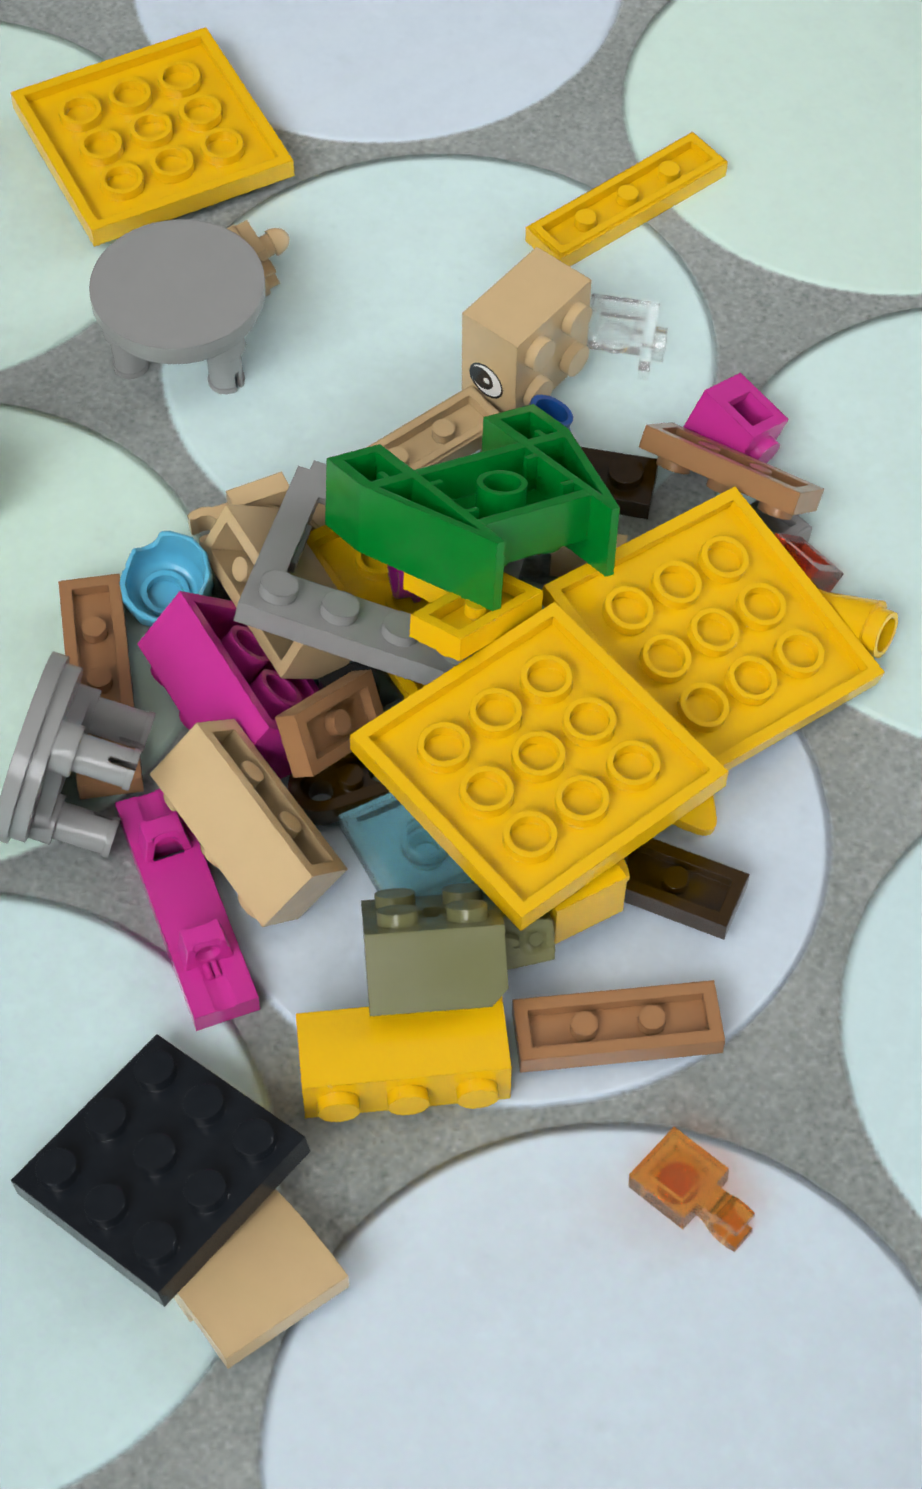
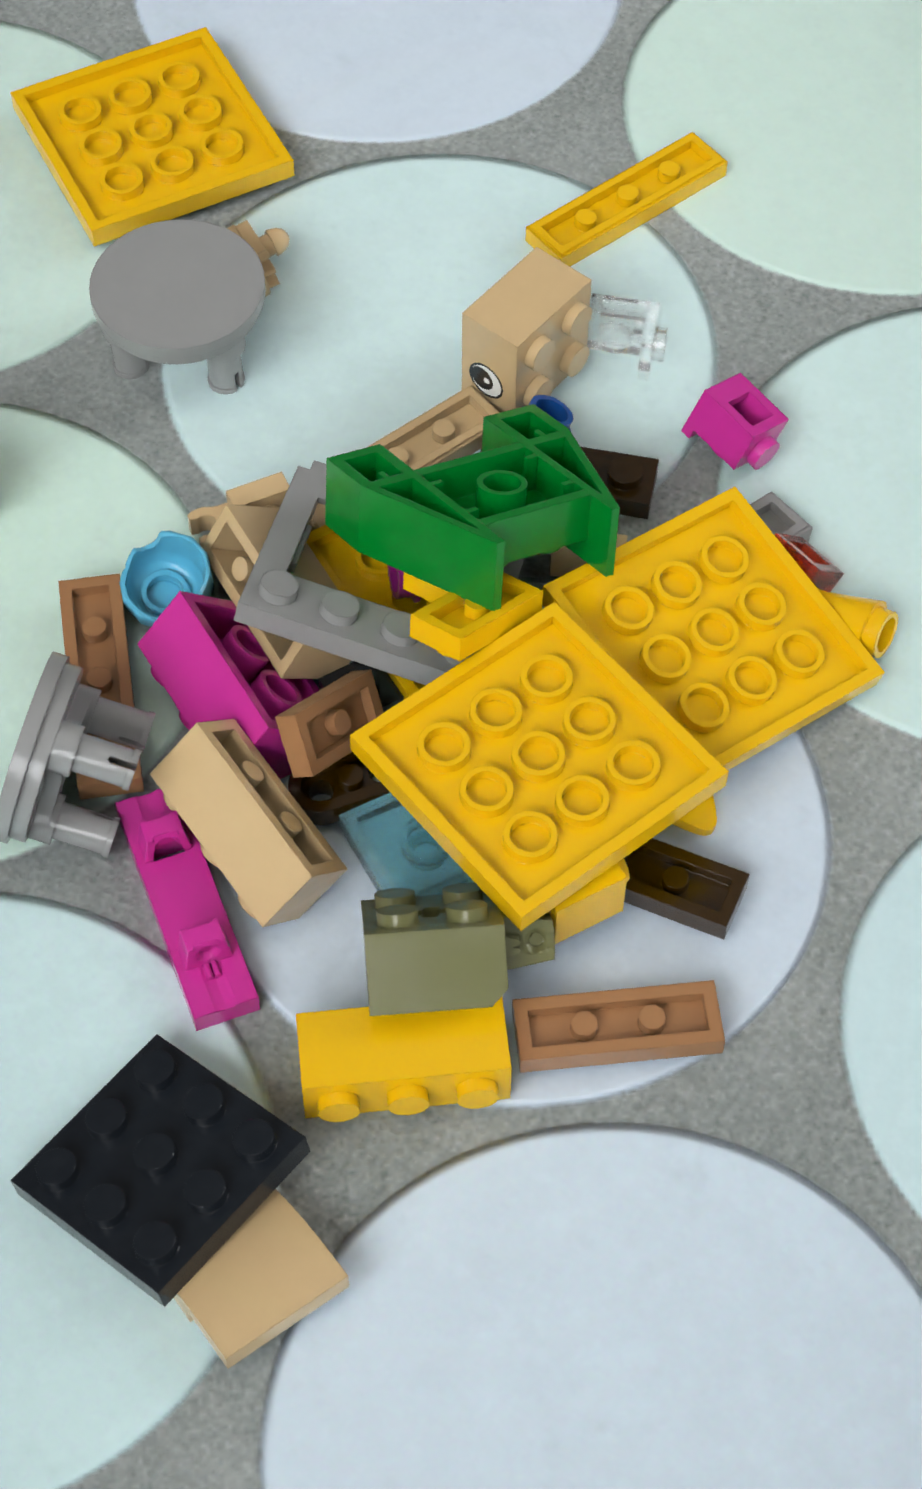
(688, 1182): clear orange plate -> none
(776, 490): medium nougat plate -> none

